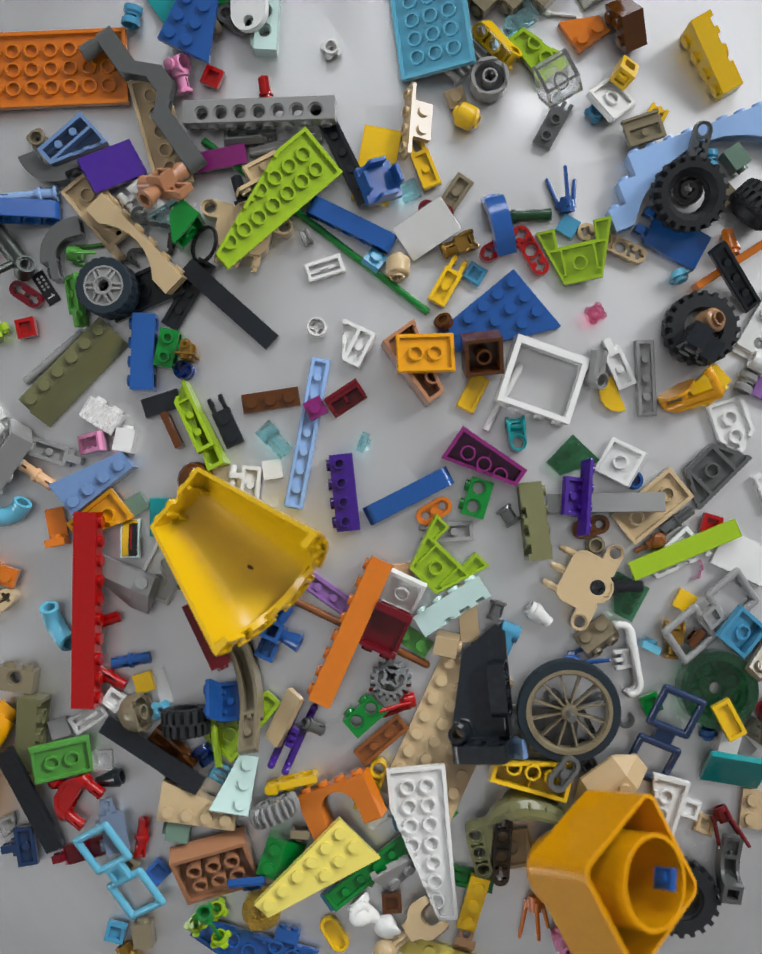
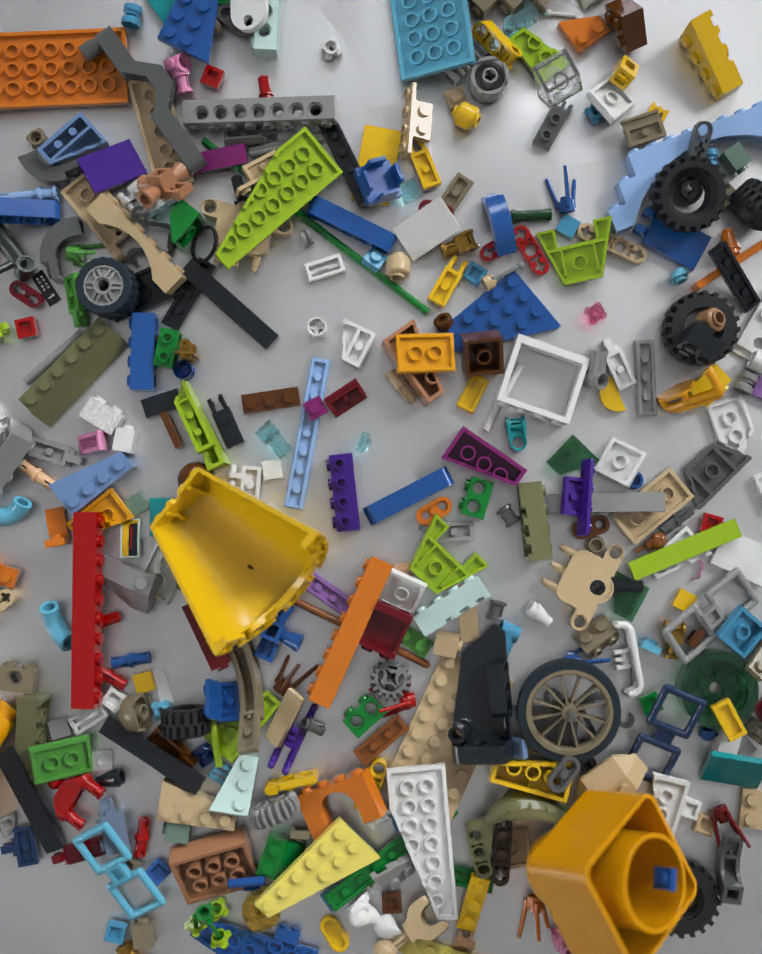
(284, 682): none -> reddish brown plant
(401, 386): none -> tan axle
(490, 282): none -> hinge

